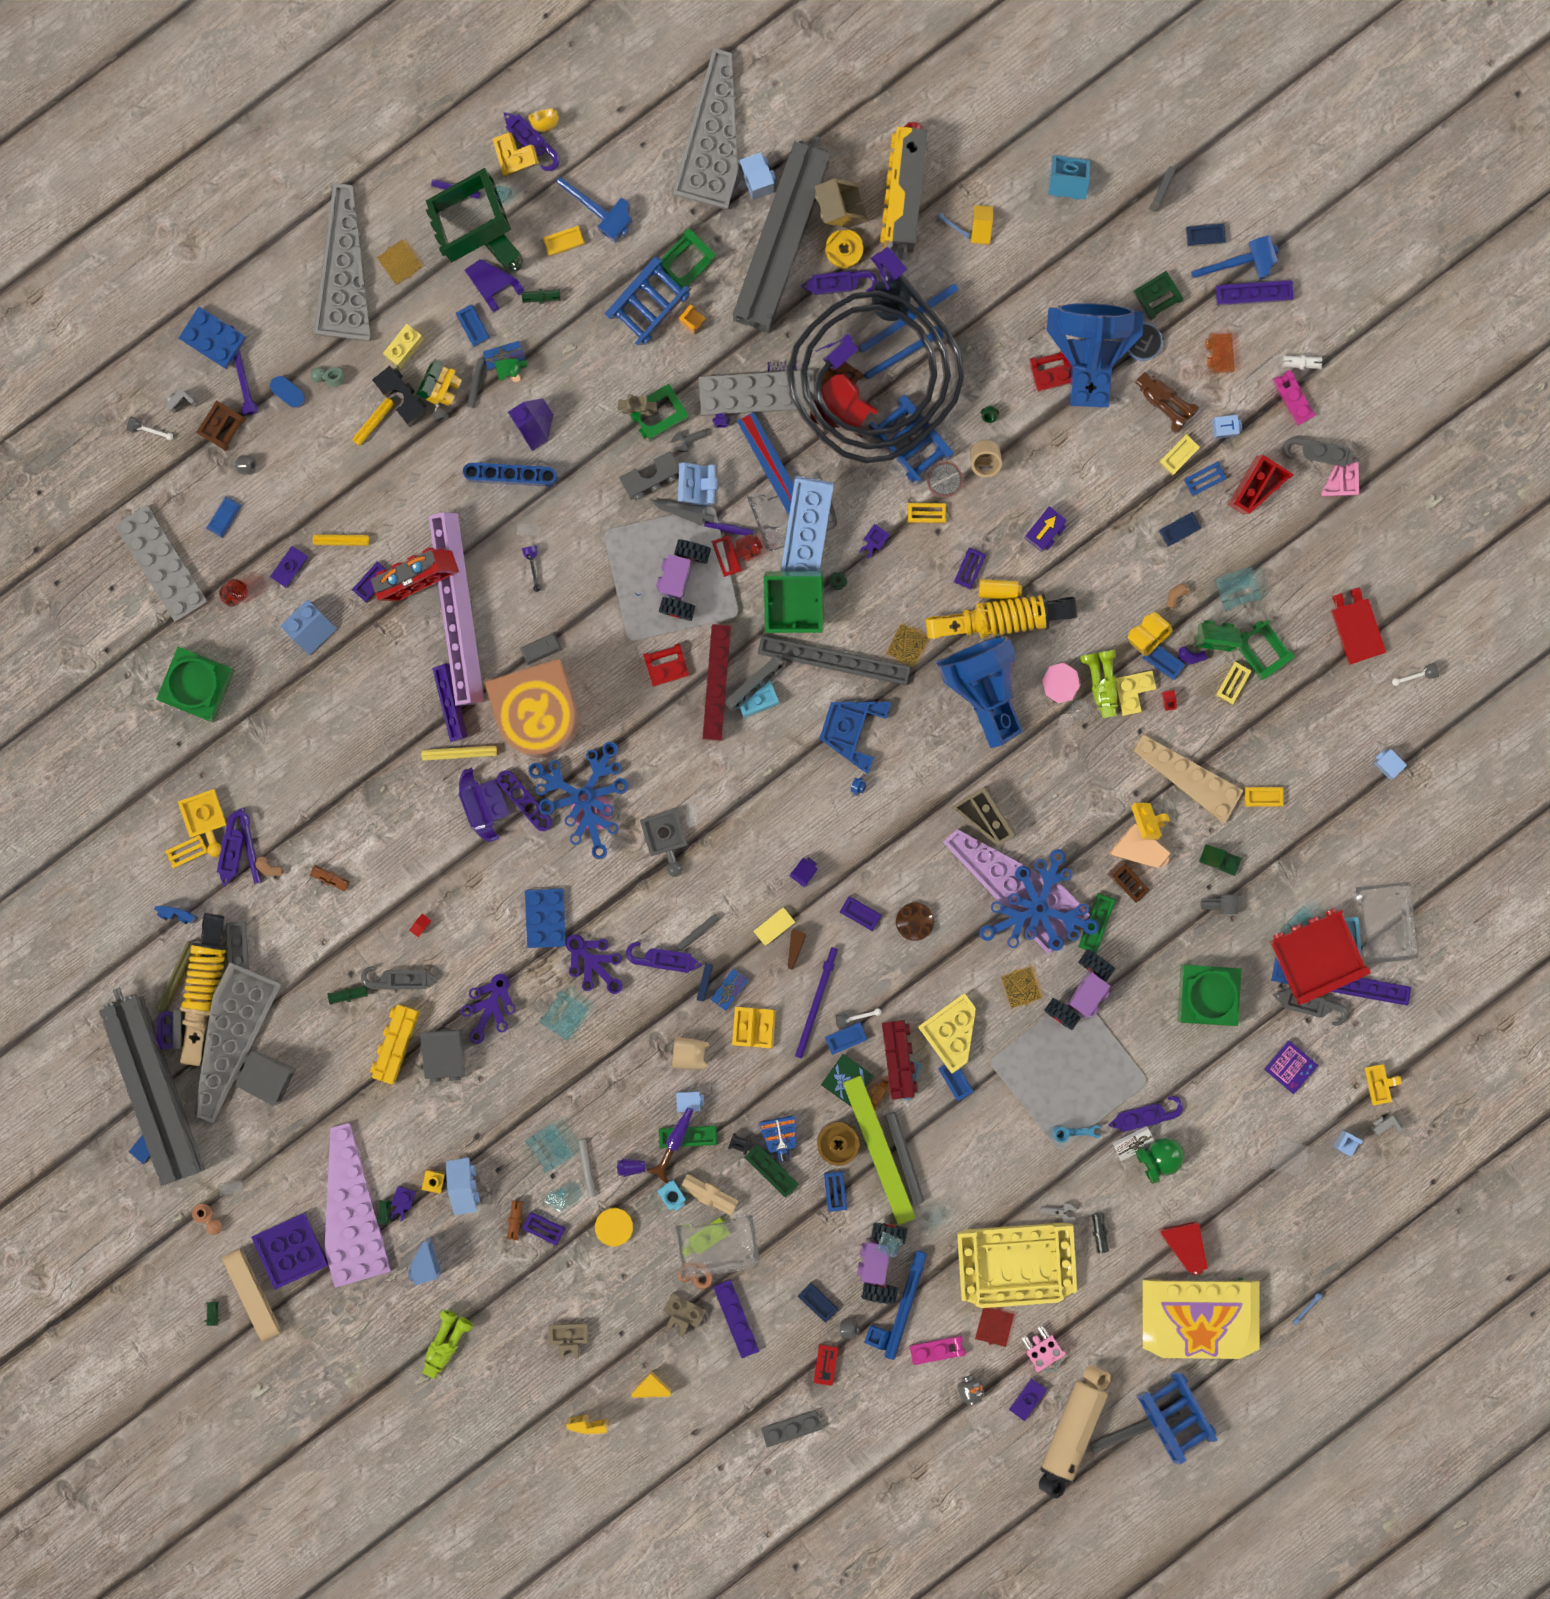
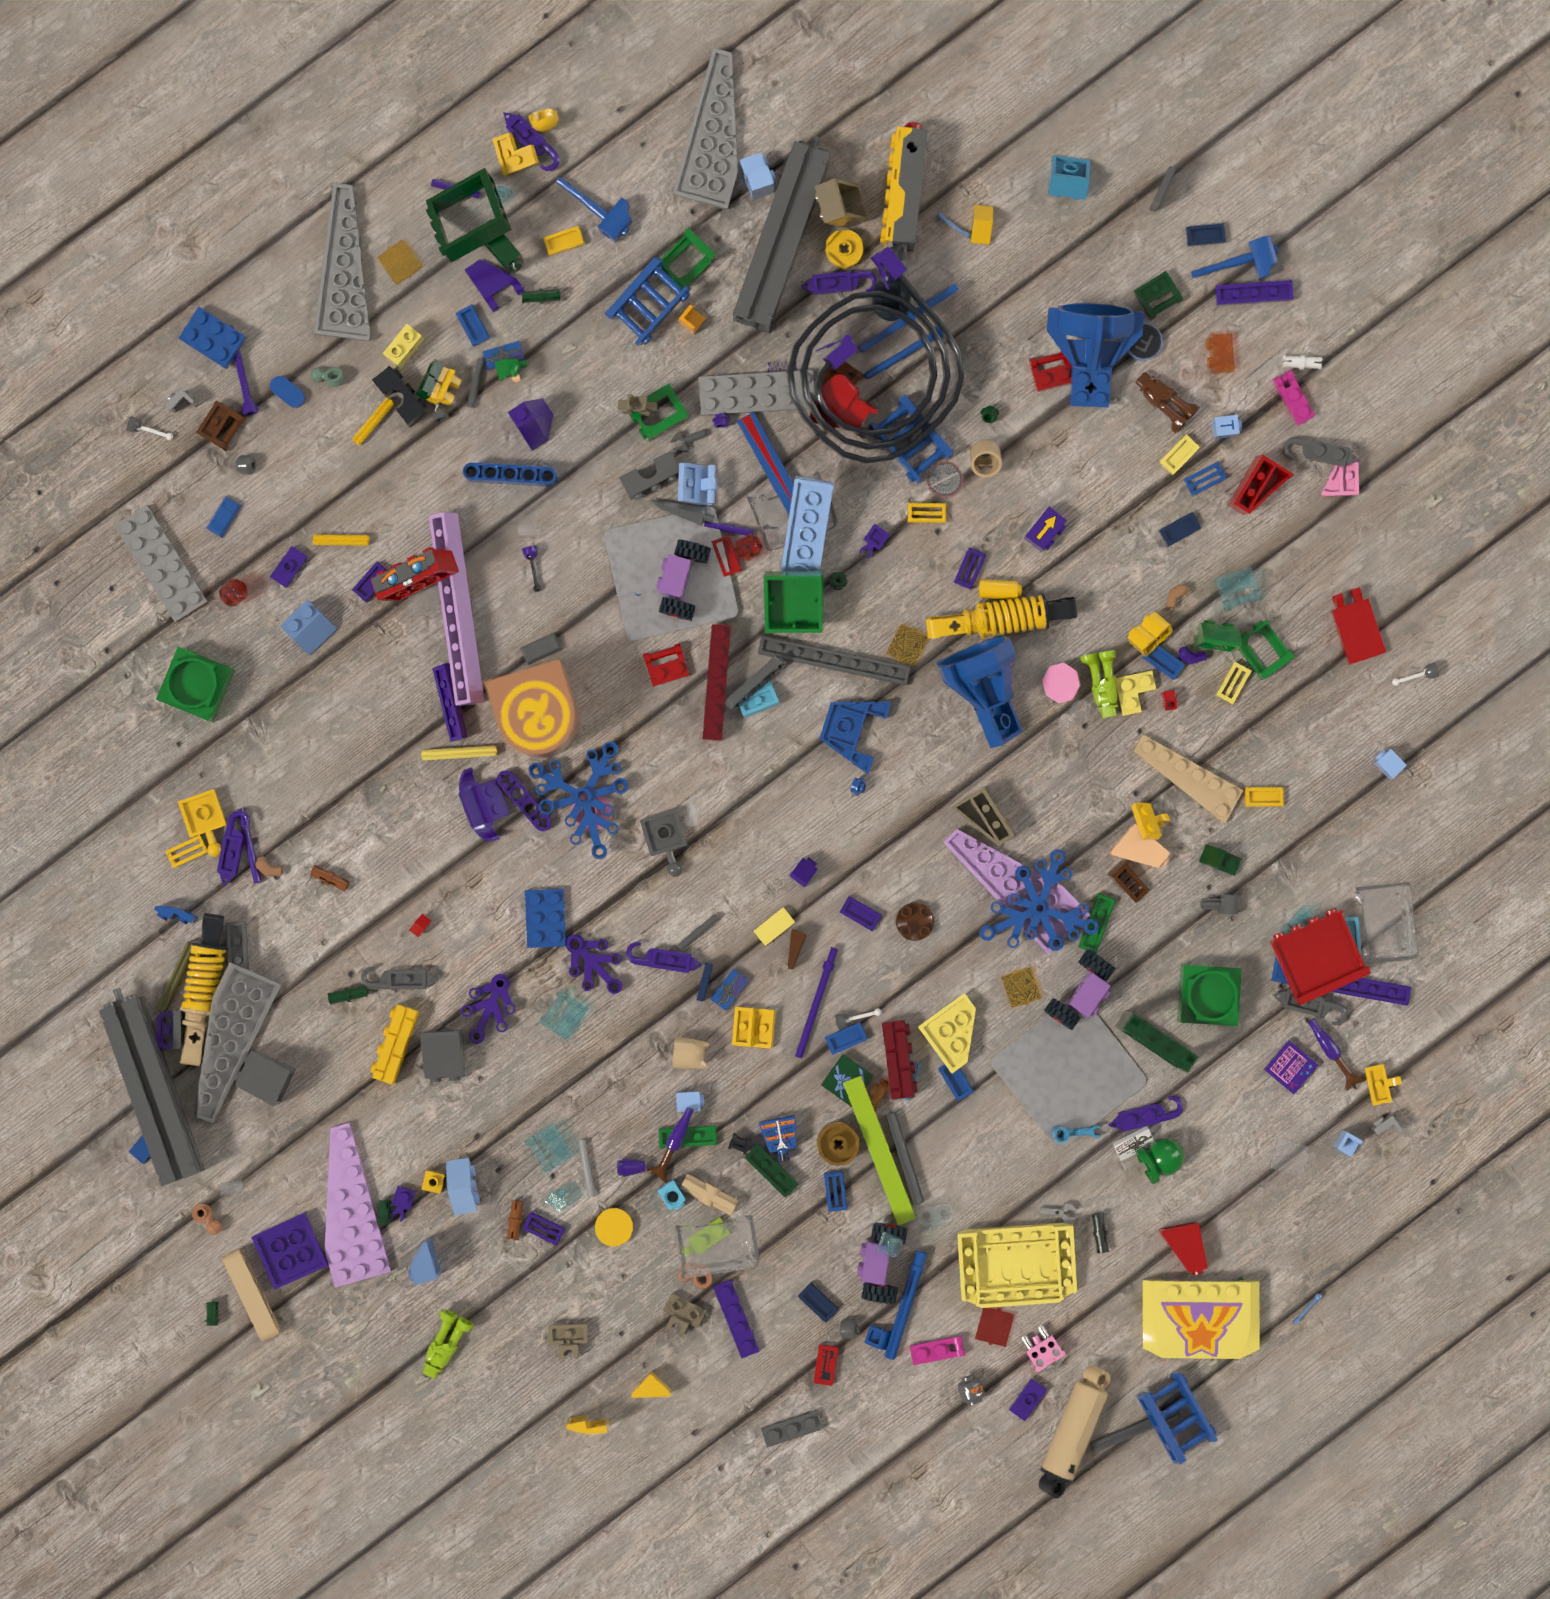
(1156, 1041): none -> dark green window
(1333, 1052): none -> dark purple piece

